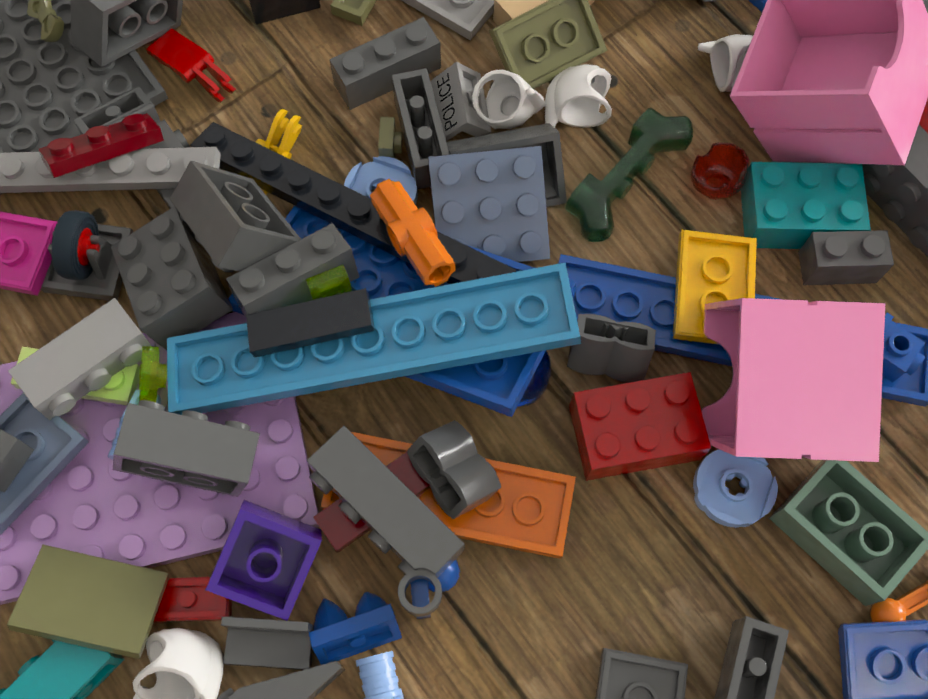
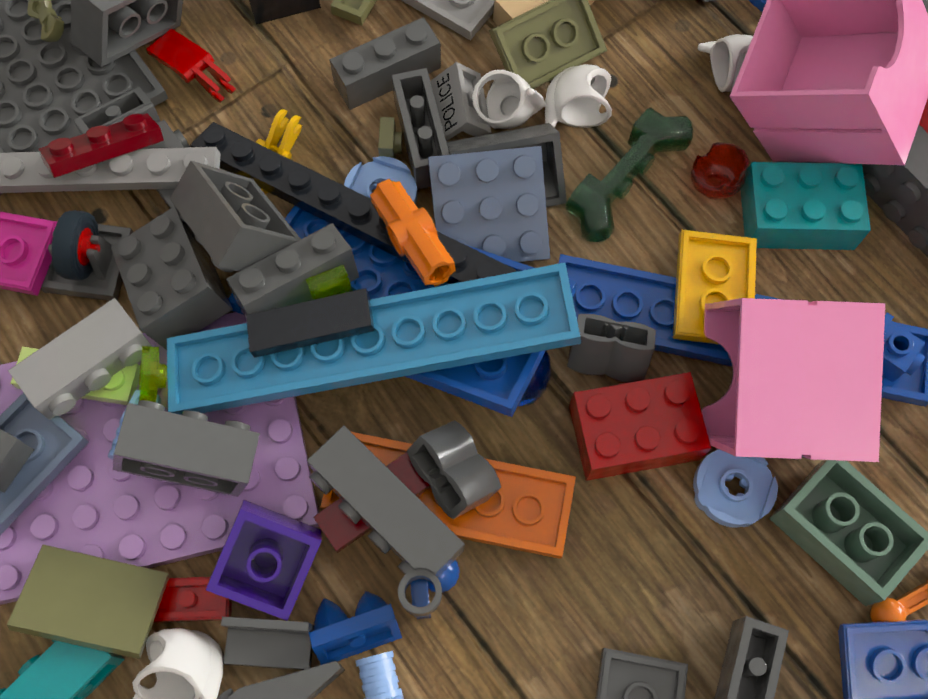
(845, 257): dark grey brick -> none

